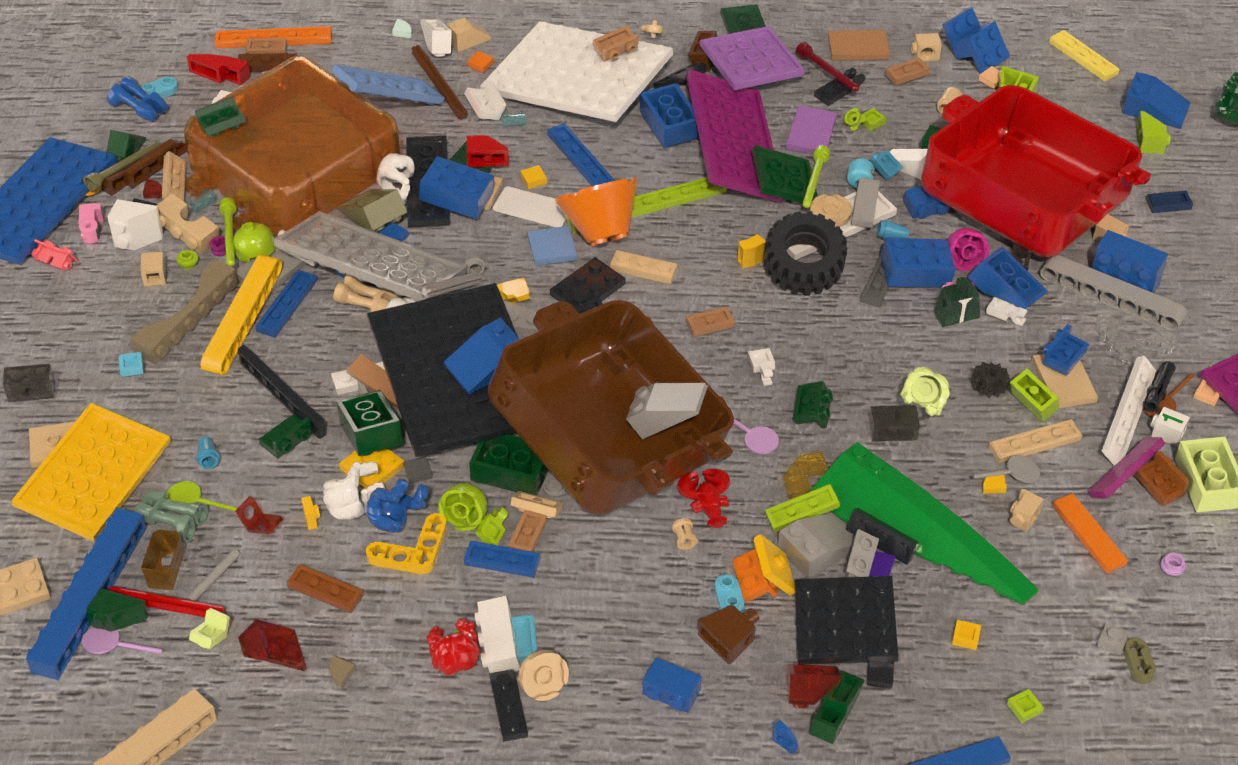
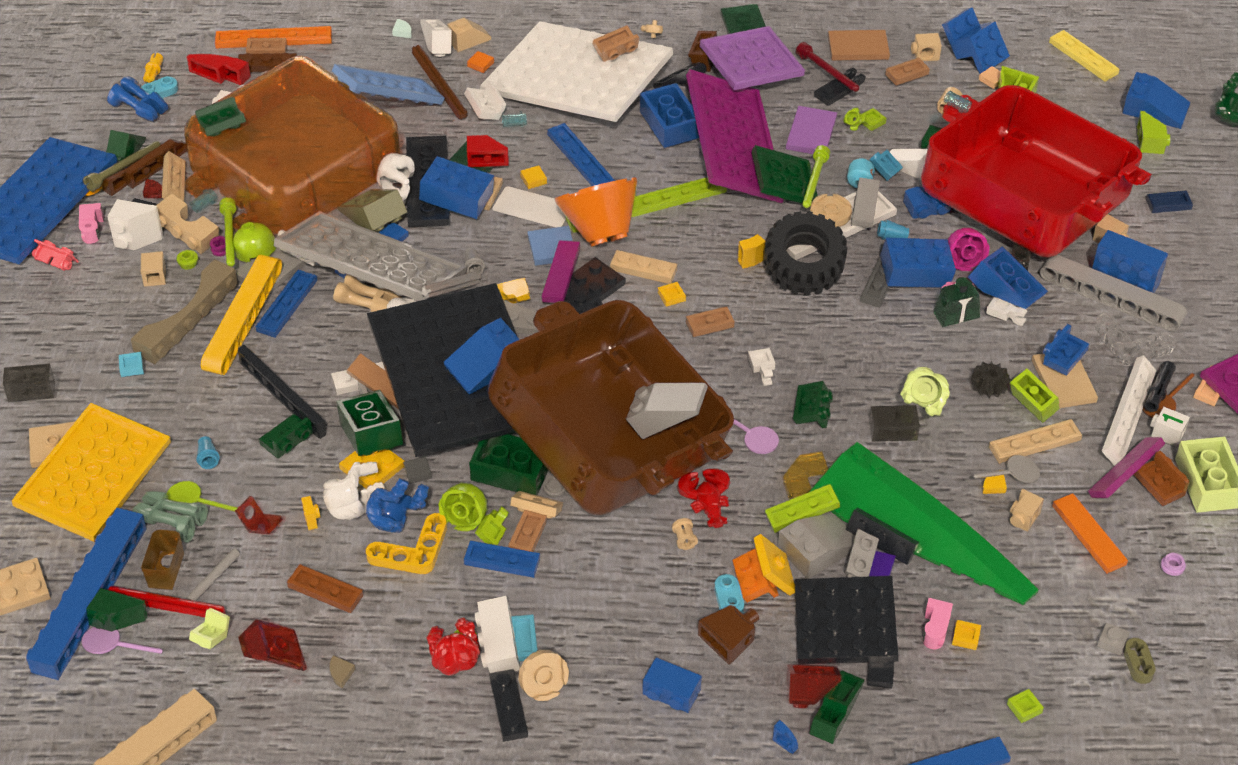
(153, 67): none -> yellow axle
(561, 271): none -> magenta tile
(671, 294): none -> yellow tile
(936, 629): none -> bright pink leg
(957, 101): none -> clear light blue pin

